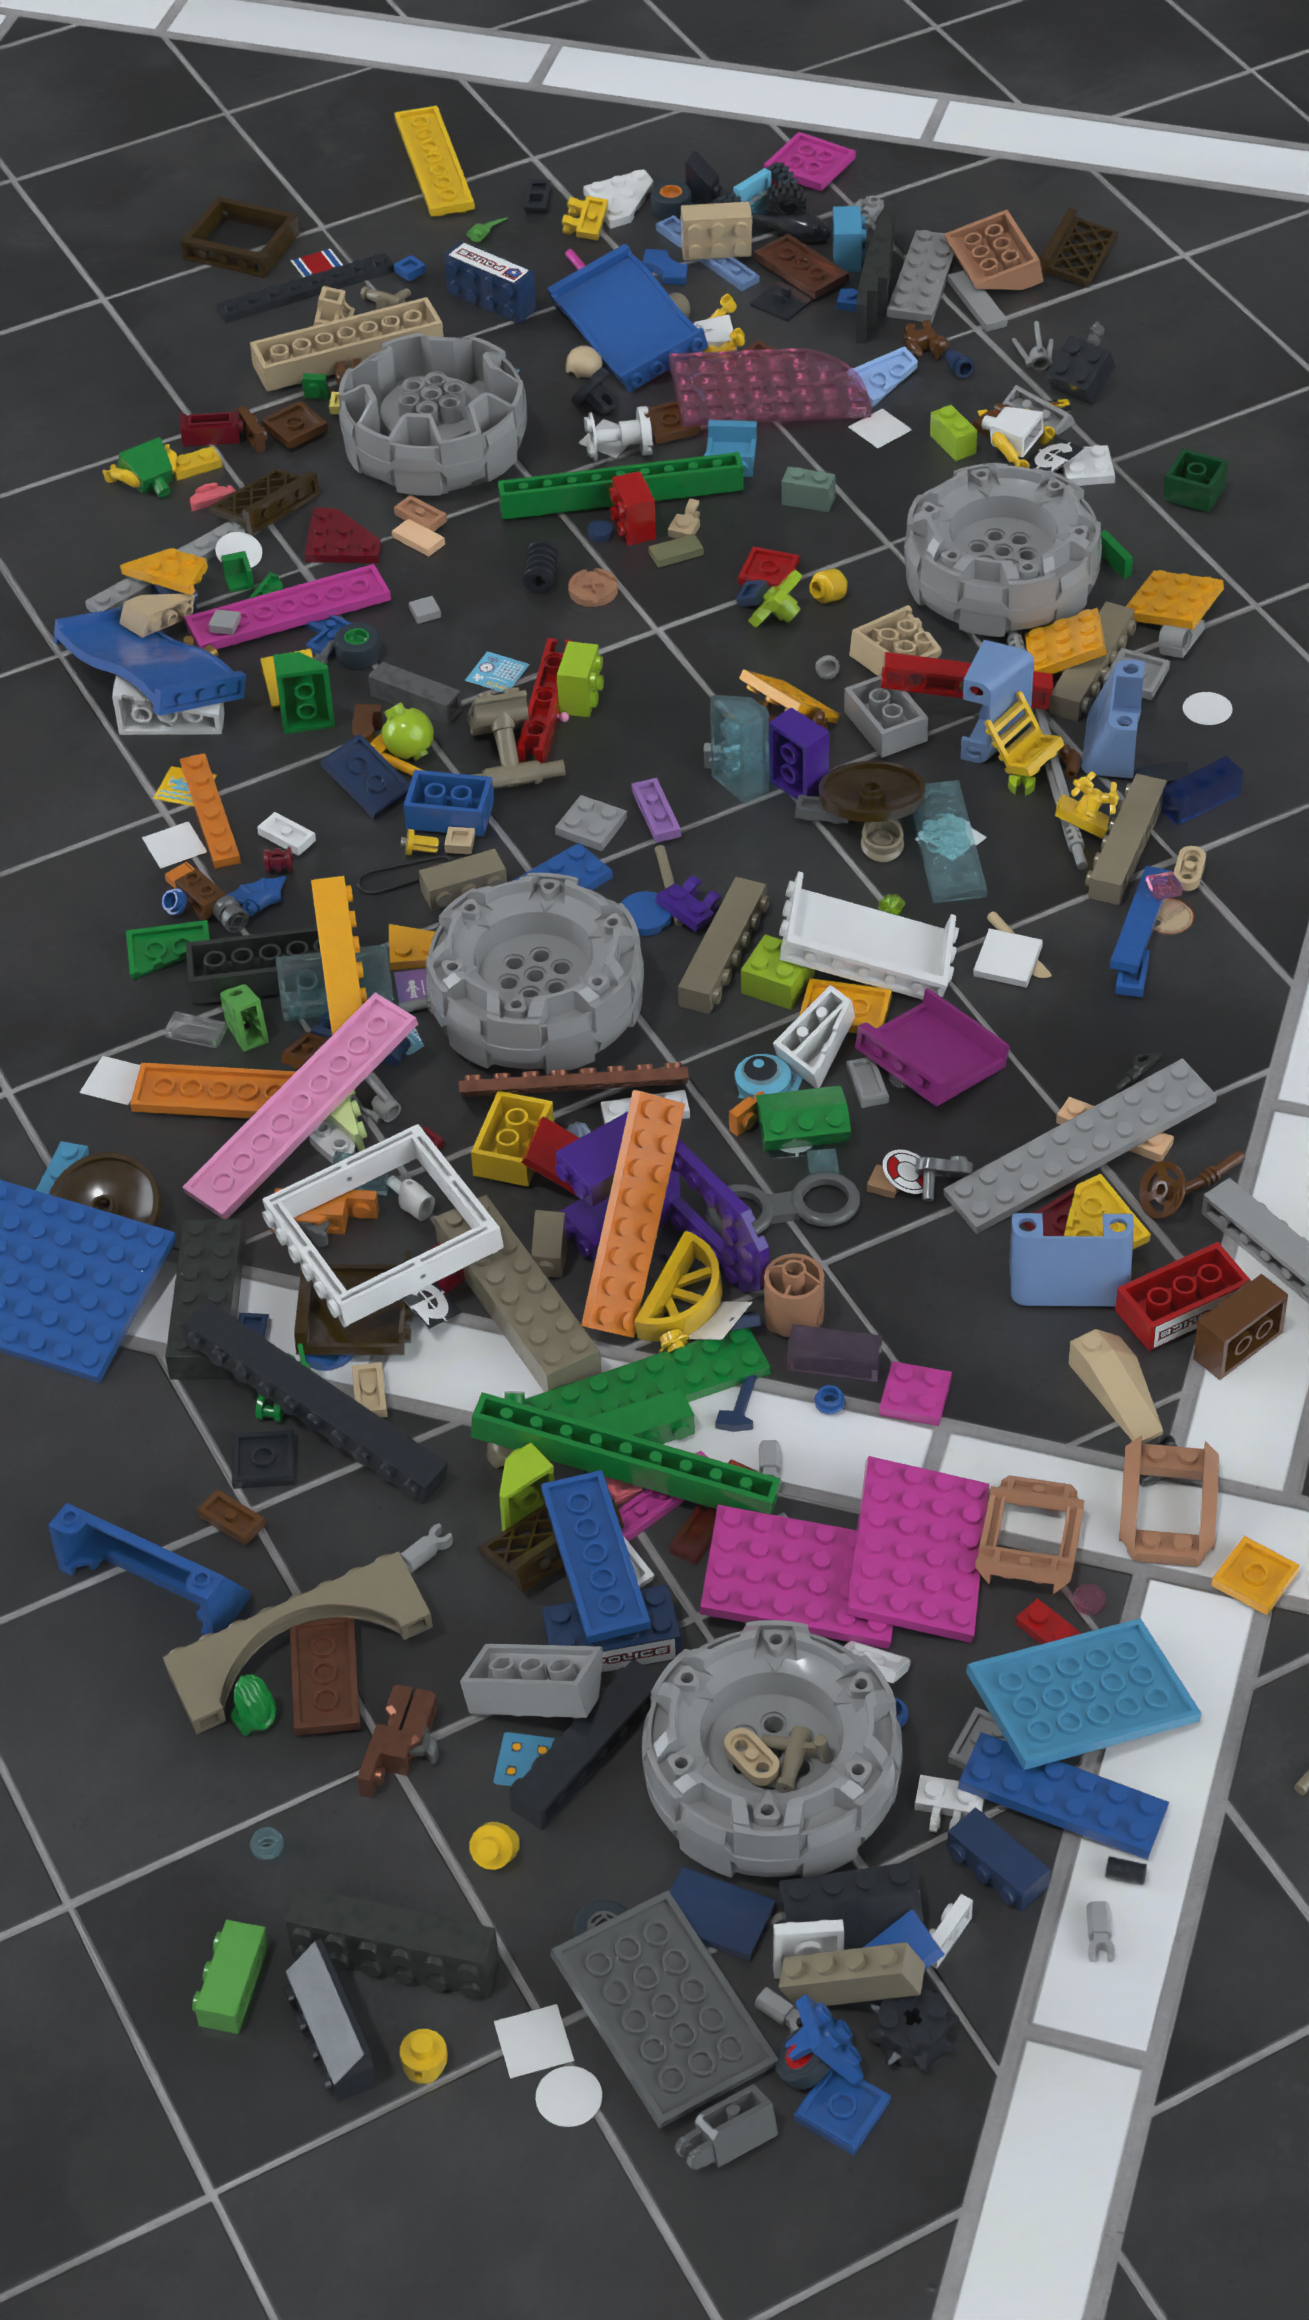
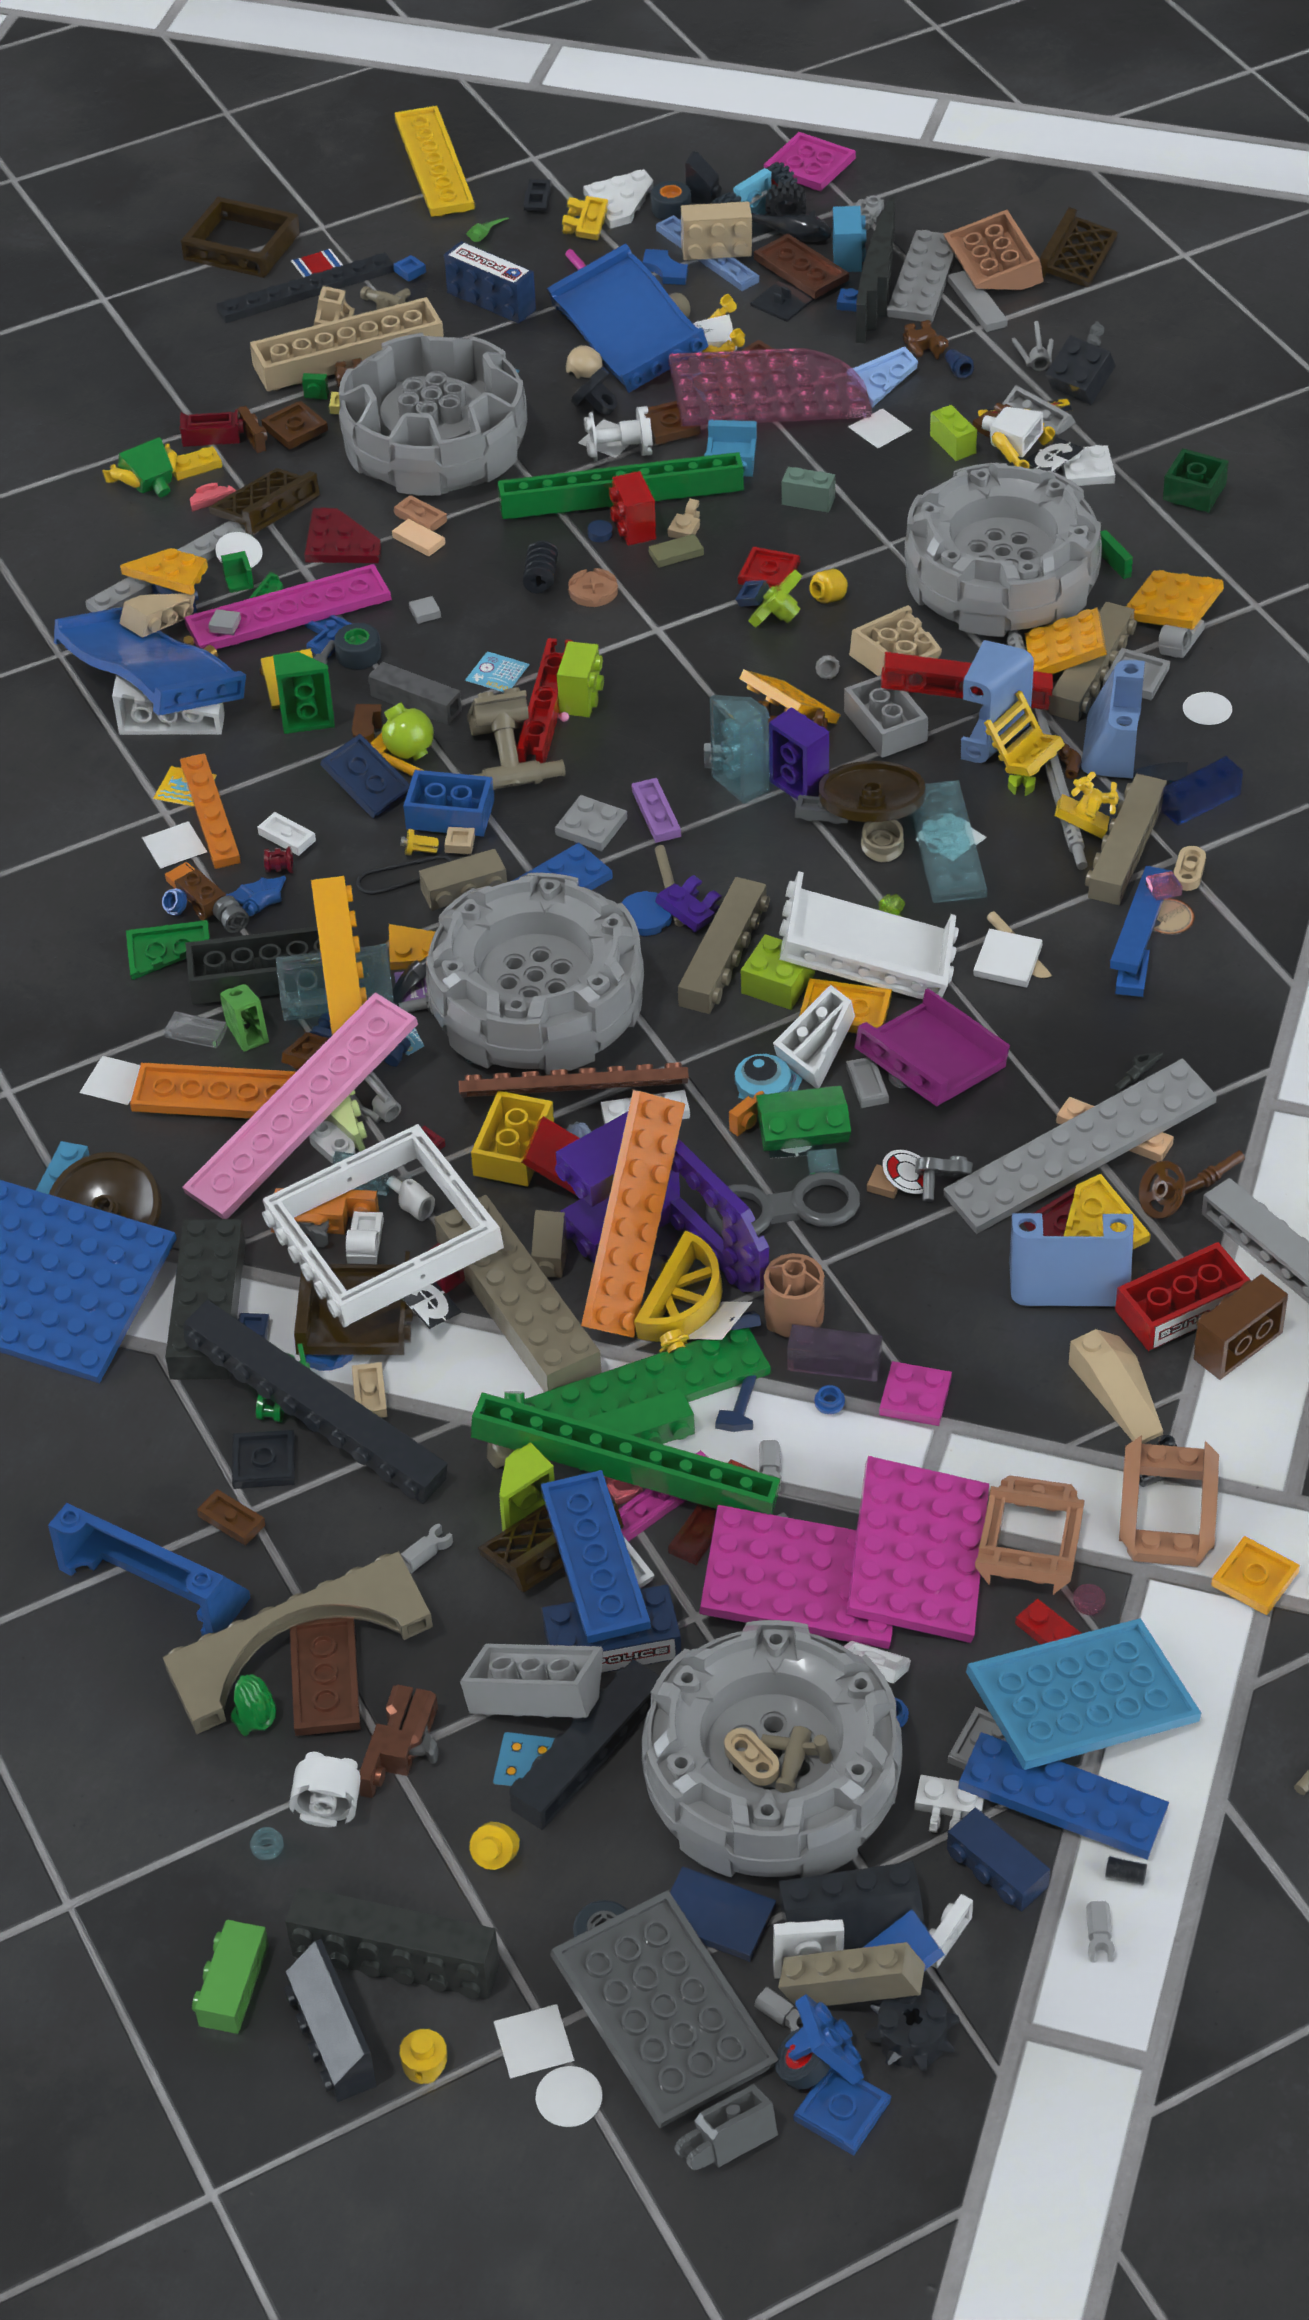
(325, 1789): none -> white brick
(364, 1238): none -> white plate
(413, 974): none -> black bar

